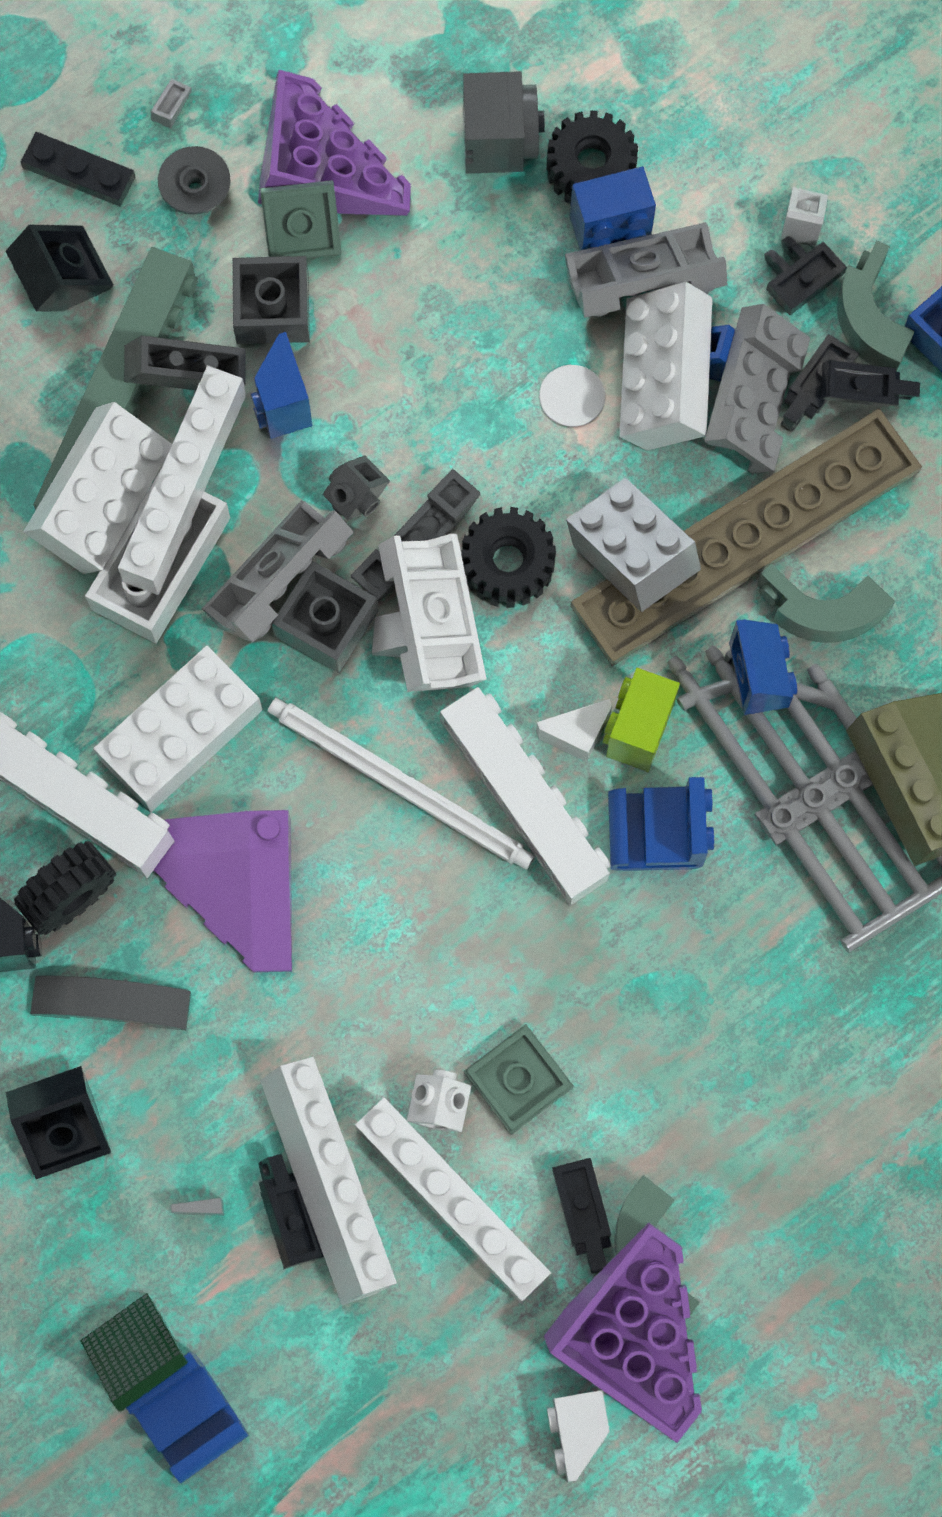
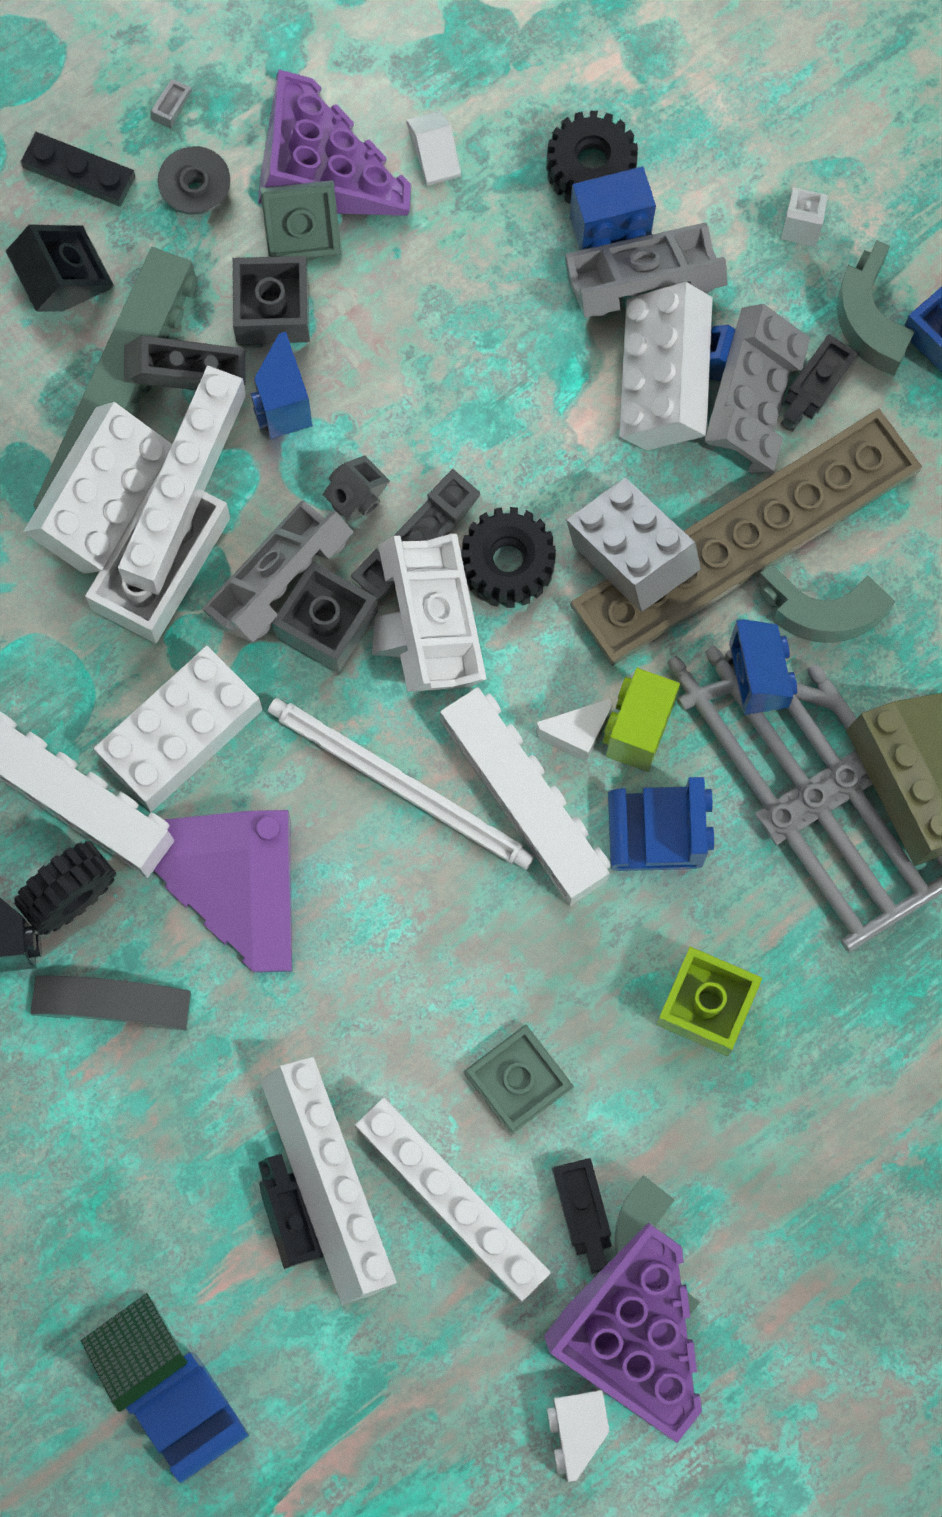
(57, 1122): black slope -> none
(203, 1207): light grey piece -> none
(434, 147): none -> white slope
(439, 1101): white brick -> none
(500, 122): dark grey piece -> none
(572, 395): white sticker -> none
(709, 1001): none -> lime brick
(805, 277): black hinge -> none
(865, 384): black hinge -> none

